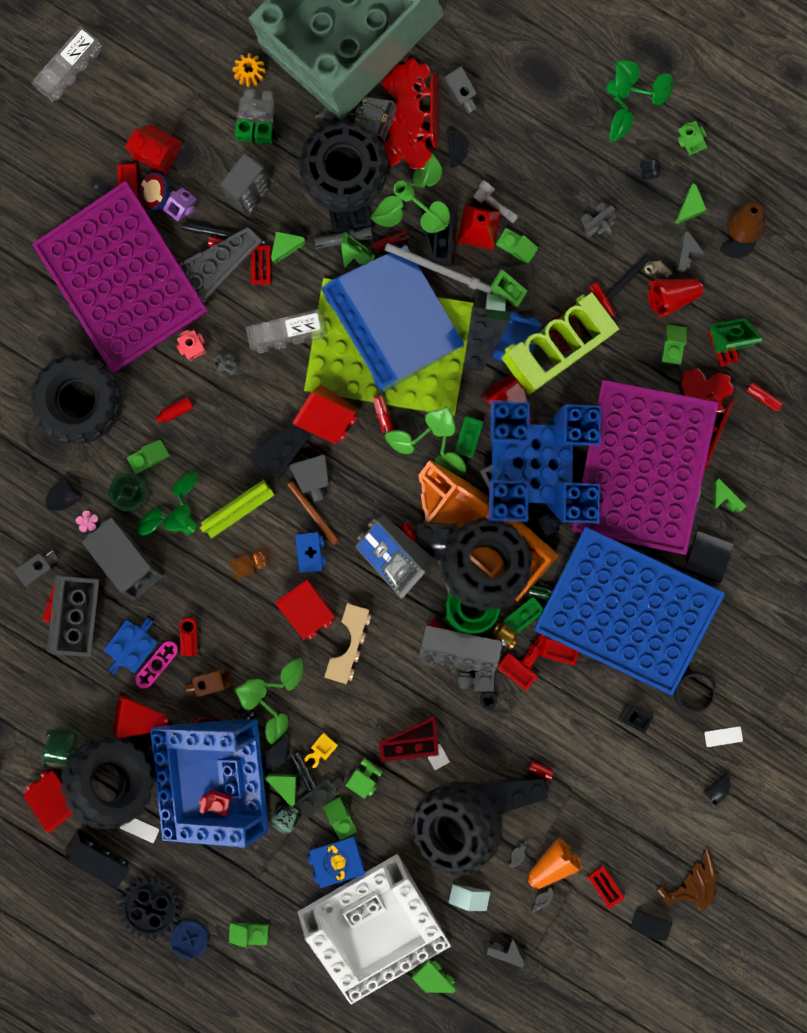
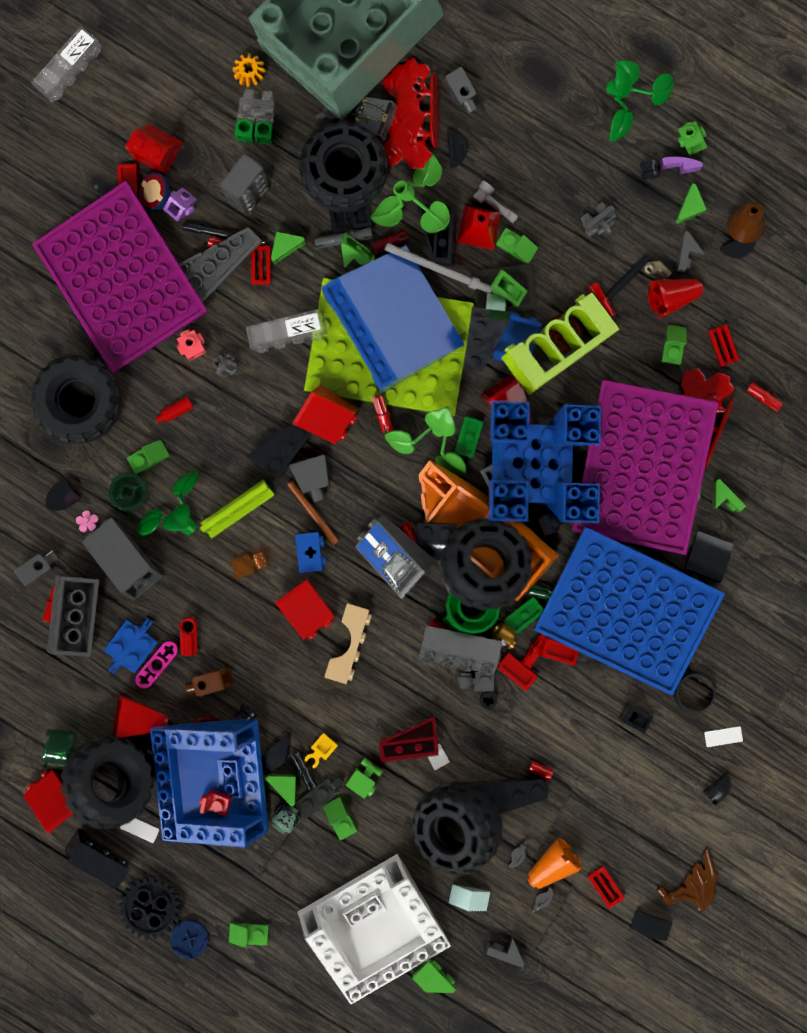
(253, 690): bright green plant -> none
(336, 862): blue panel -> none
(686, 164): none -> medium lavender slope
(733, 335): green slope -> none

